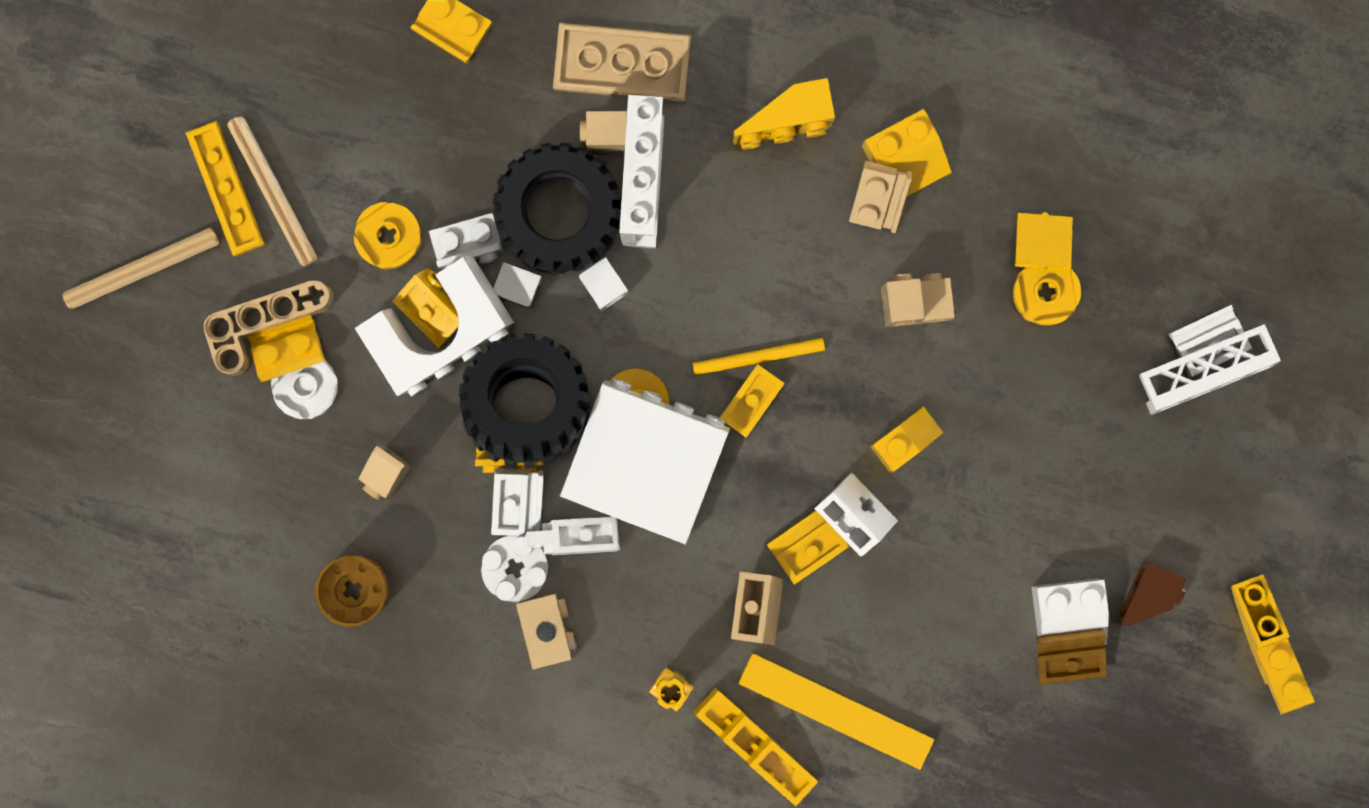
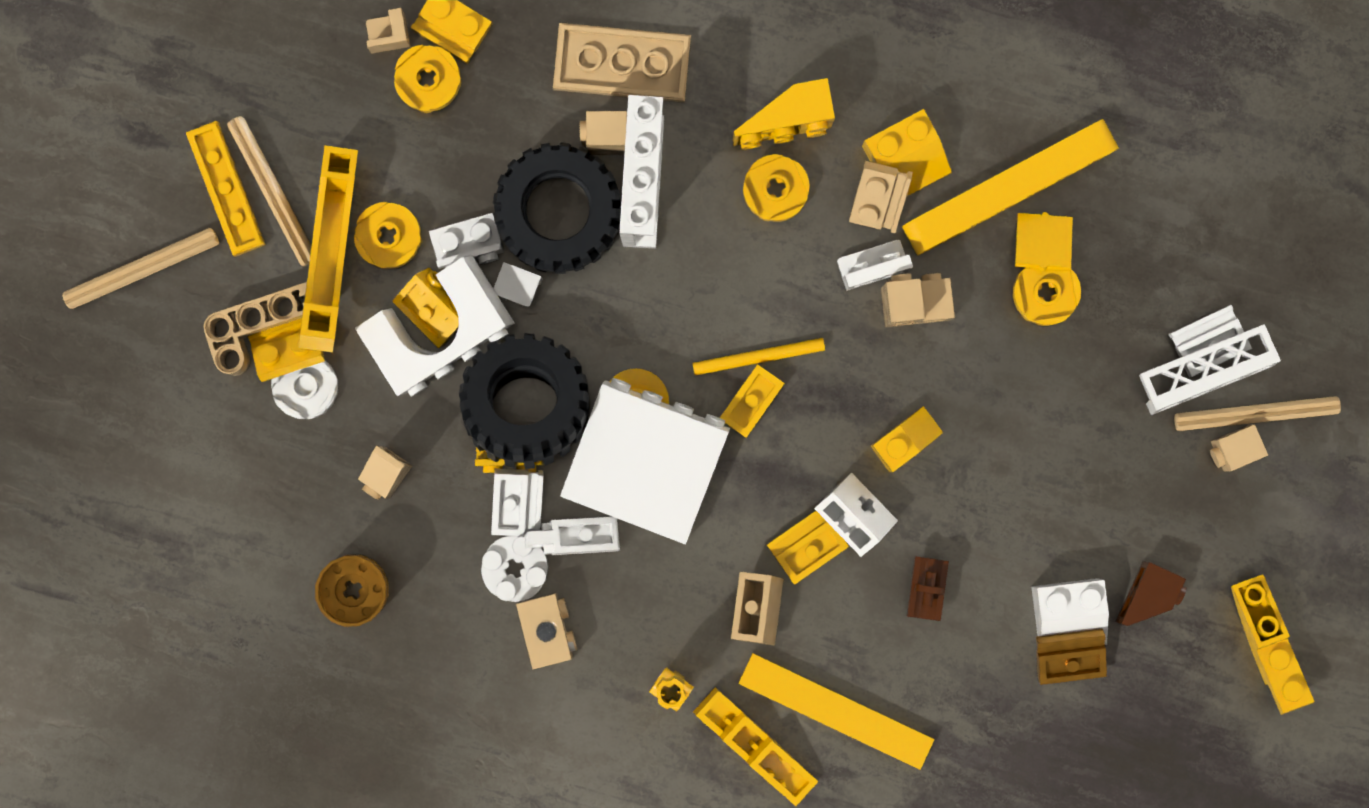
(328, 249): none -> yellow arch
(388, 32): none -> tan panel
(430, 59): none -> yellow plate
(603, 284): white panel -> none
(784, 171): none -> yellow plate
(874, 264): none -> white bracket
(927, 588): none -> reddish brown hips
(1010, 187): none -> yellow beam
(1238, 448): none -> tan brick
(1257, 413): none -> tan axle

